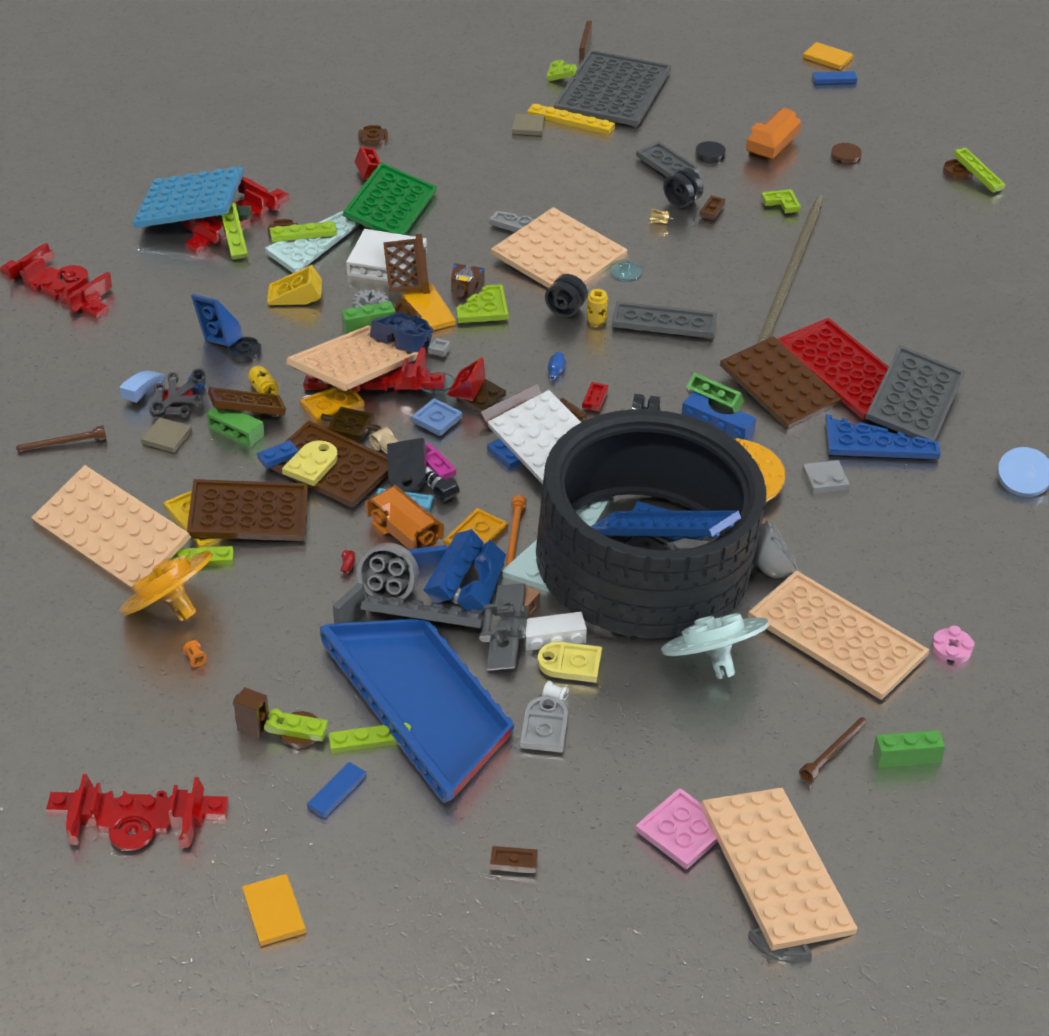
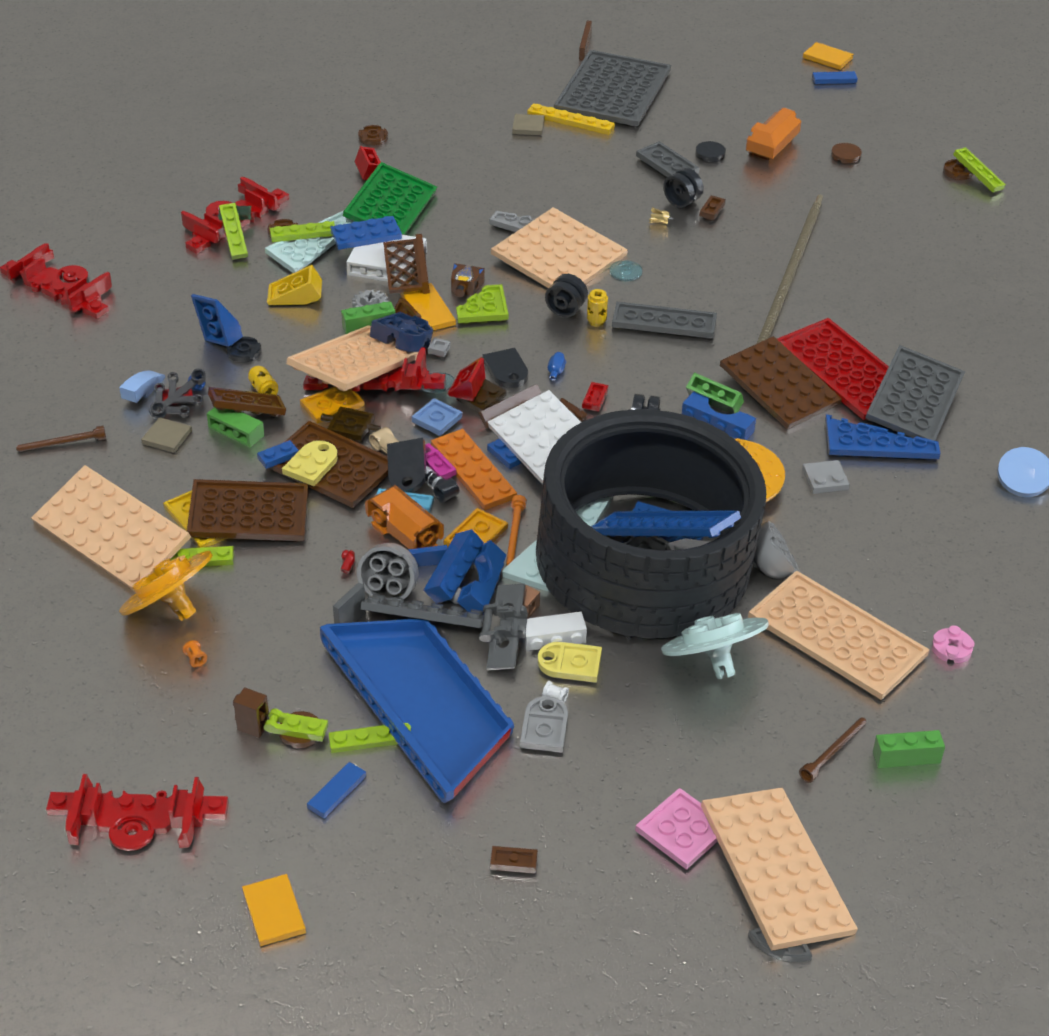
(189, 197): dark azure plate -> none
(366, 232): none -> blue plate
(474, 469): none -> orange plate
(506, 366): none -> black tile
(559, 70): lime plate -> none
(782, 197): lime plate -> none

